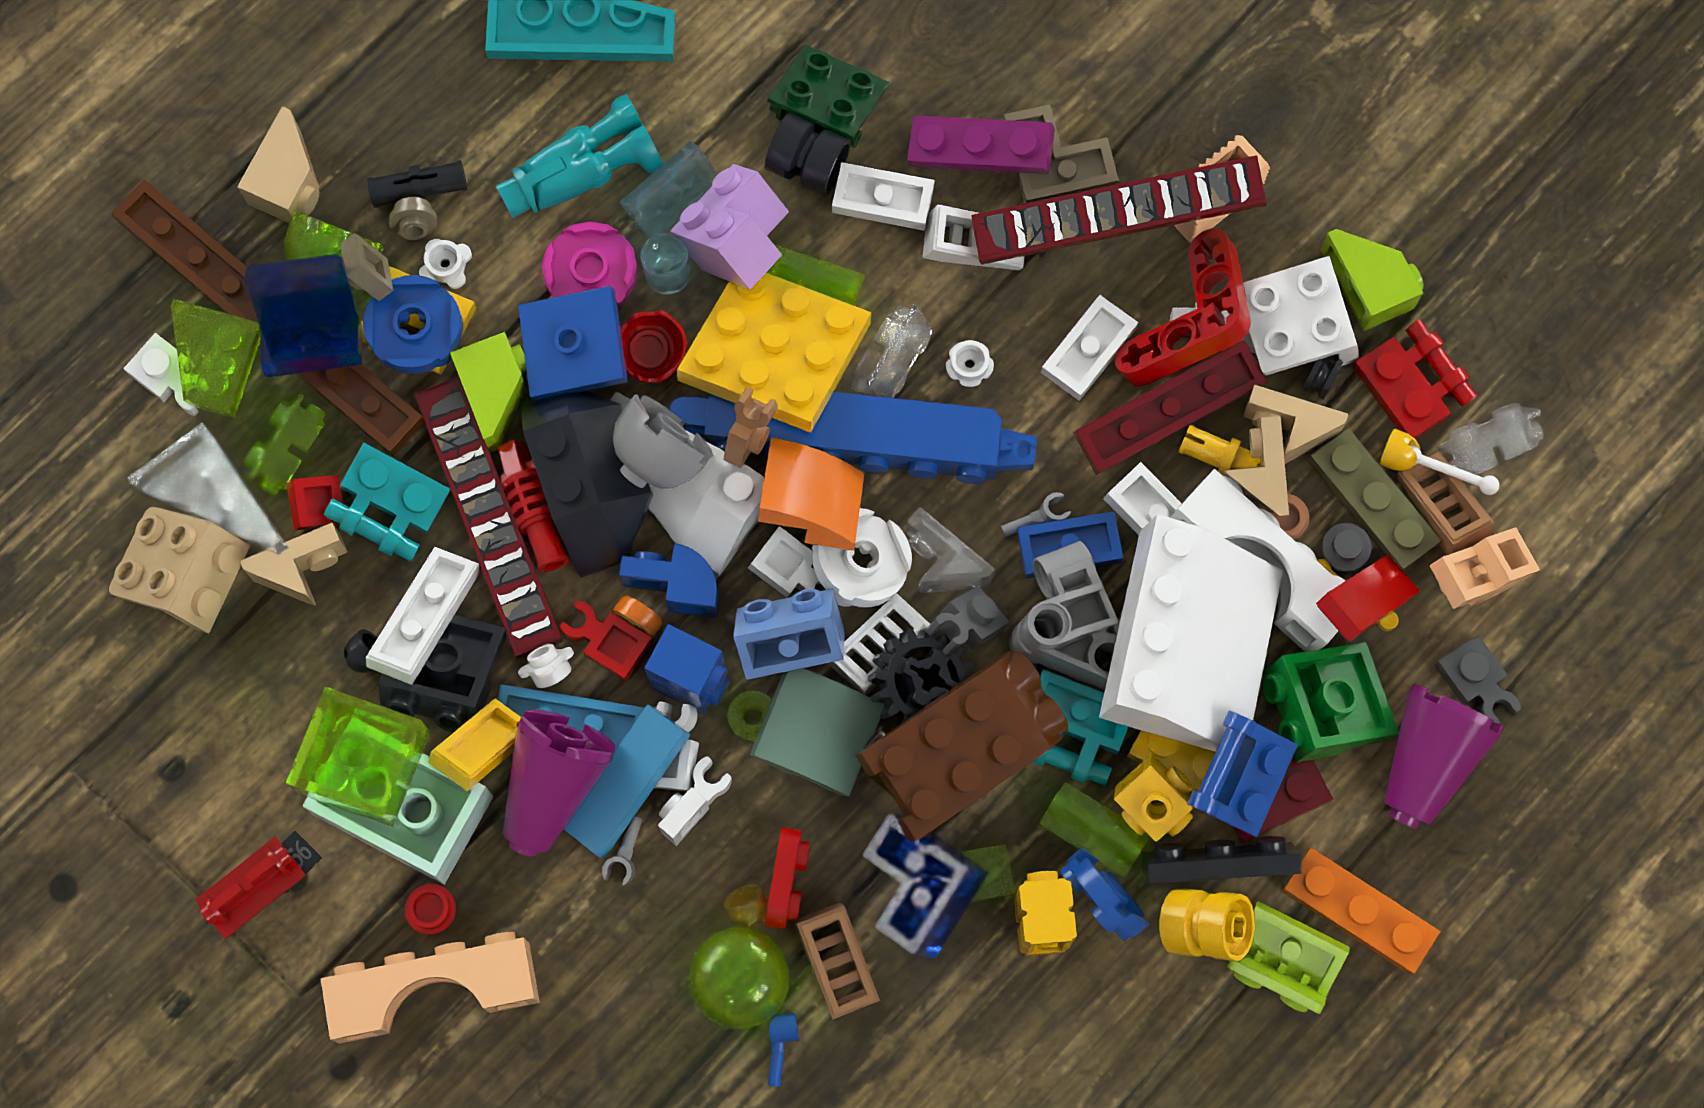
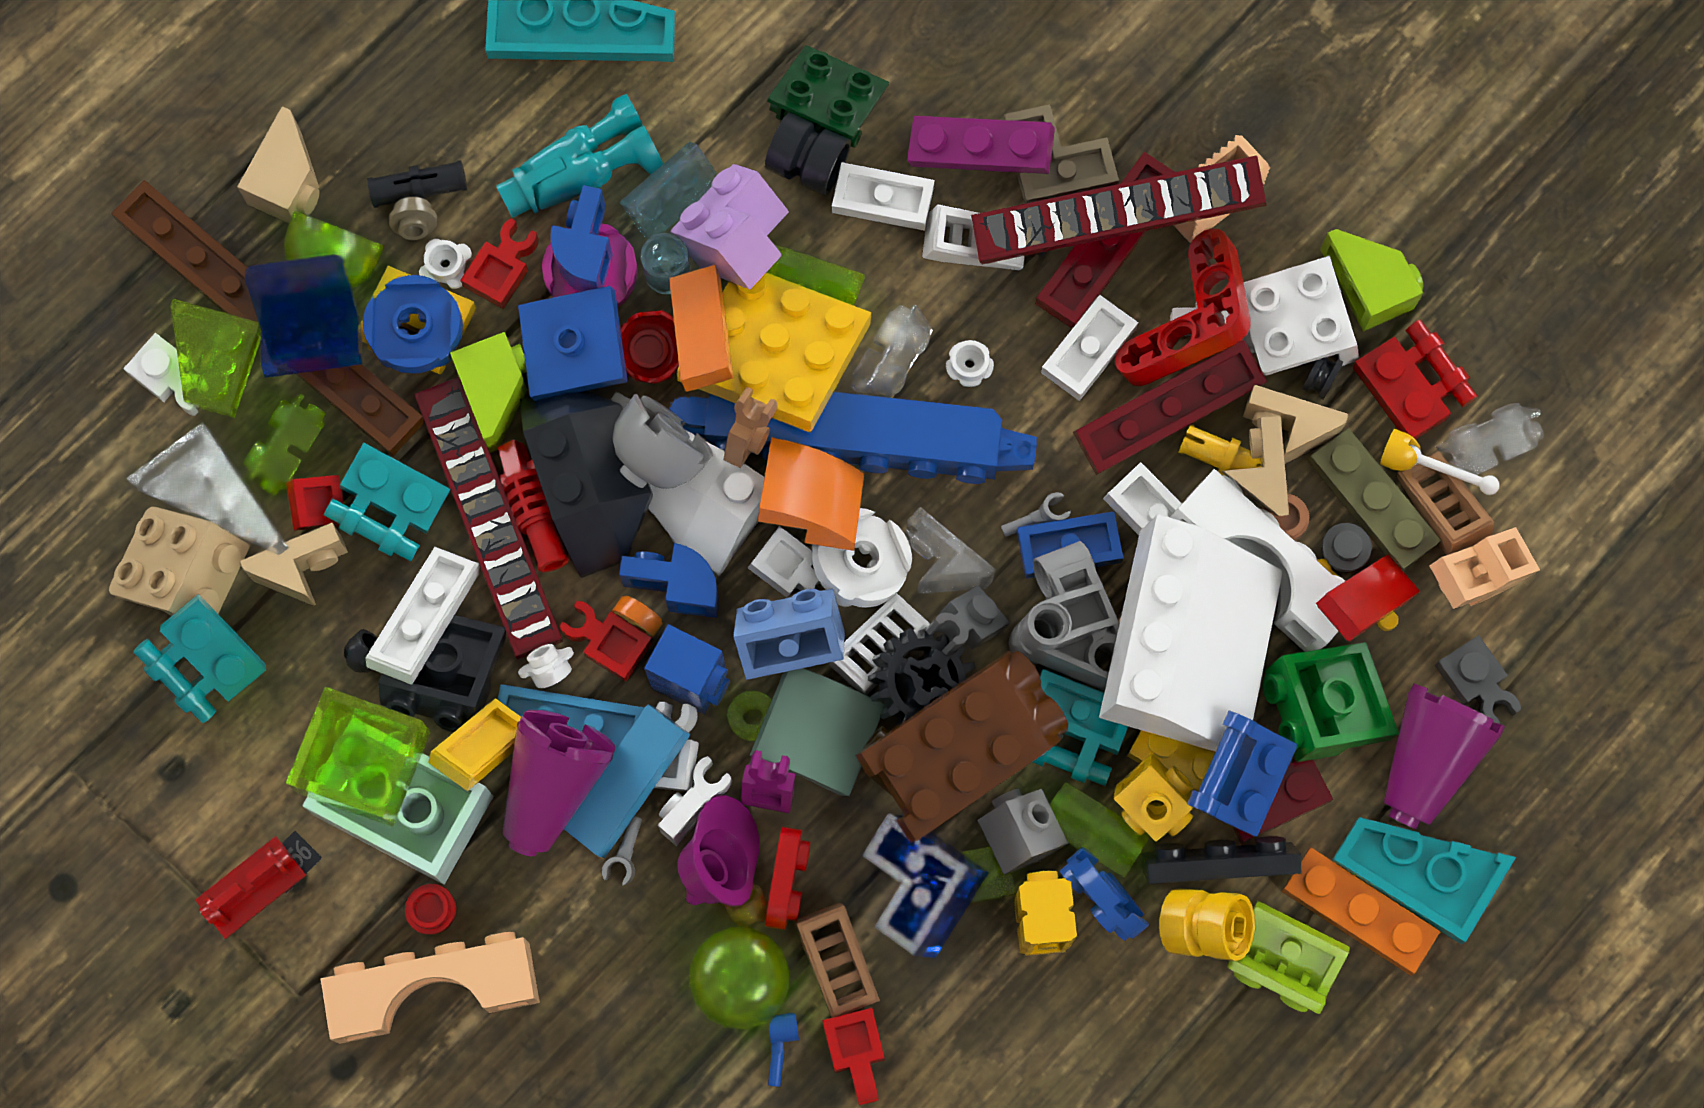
(211, 648): none -> teal plate
(366, 267): dark tan plate -> none
(498, 270): none -> red plate
(580, 251): none -> blue brick
(700, 328): none -> orange tile
(721, 855): none -> magenta piece
(768, 784): none -> magenta plate
(853, 1047): none -> red plate
(1022, 829): none -> light grey brick
(1093, 264): none -> dark red plate
(1428, 876): none -> teal wing

